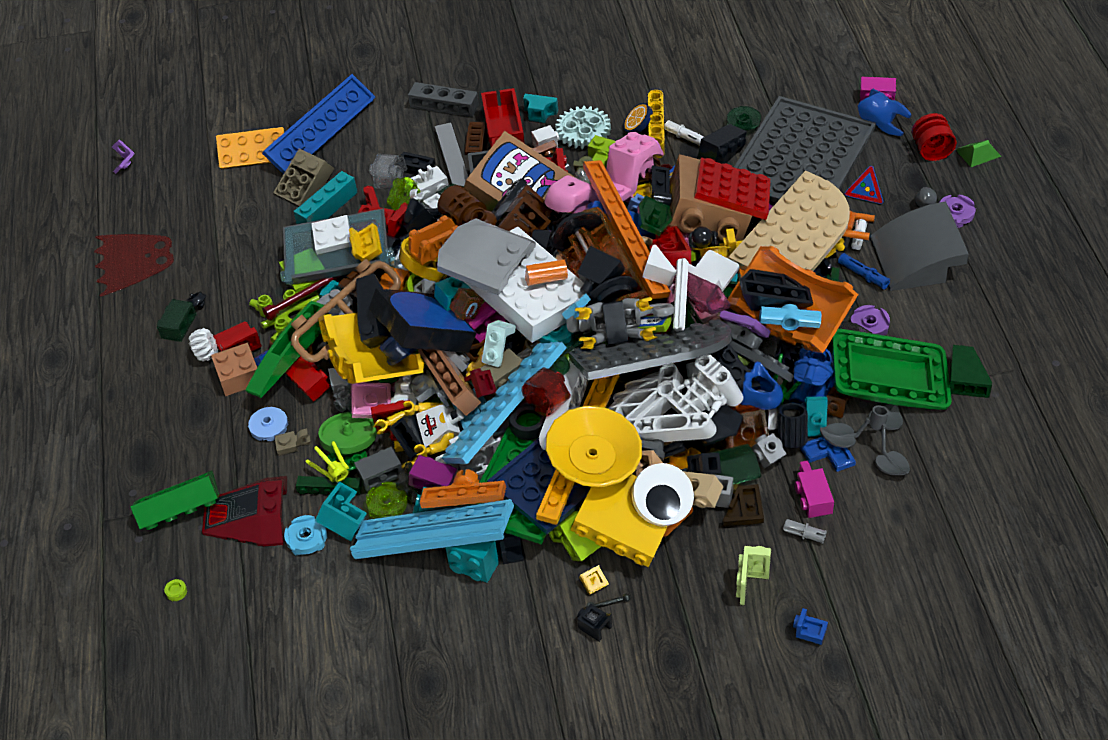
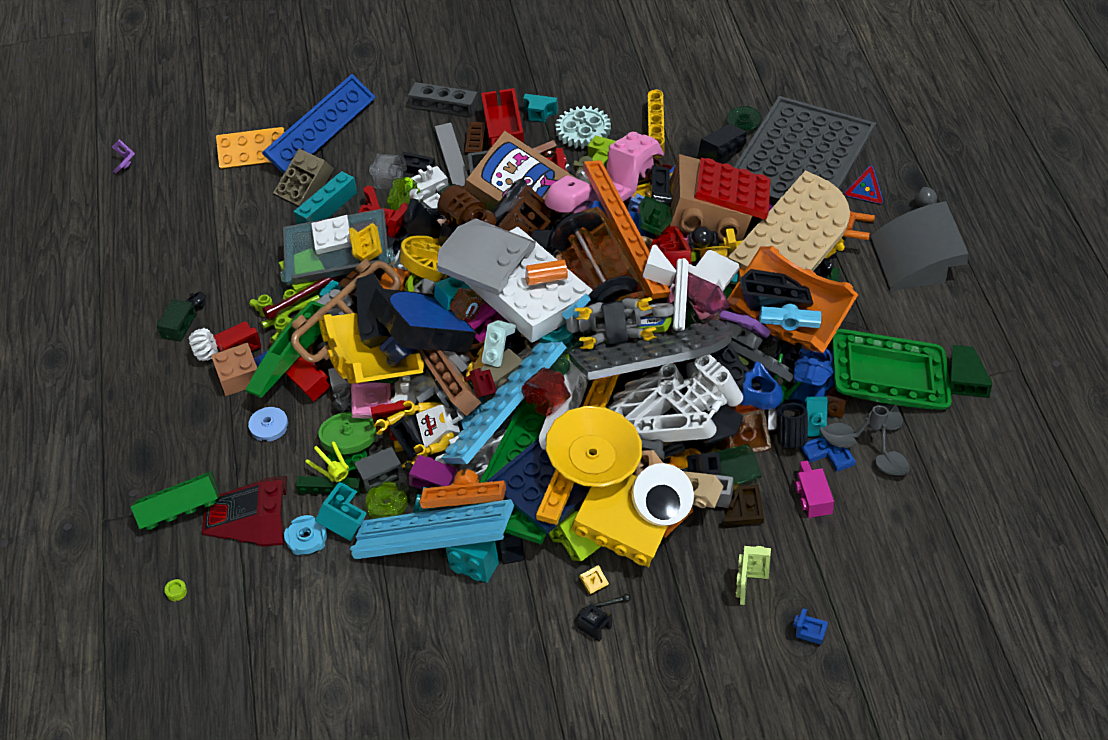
(126, 259): clear red piece -> none
(288, 442): dark tan plate -> none
(430, 239): orange piece -> none
(522, 432): black tyre -> none
(544, 135): white brick -> none
(598, 268): black torso -> none
(638, 118): tile -> none
(681, 131): white axle -> none
(768, 450): light grey brick -> none
(805, 531): light grey axle -> none
(857, 243): white axle -> none
(868, 273): blue pin -> none
(879, 317): medium lavender plate -> none
(882, 111): blue piece -> none
(884, 85): dark pink brick -> none
(933, 137): red wheel -> none
(966, 207): medium lavender plate -> none
(978, 153): bright green slope -> none

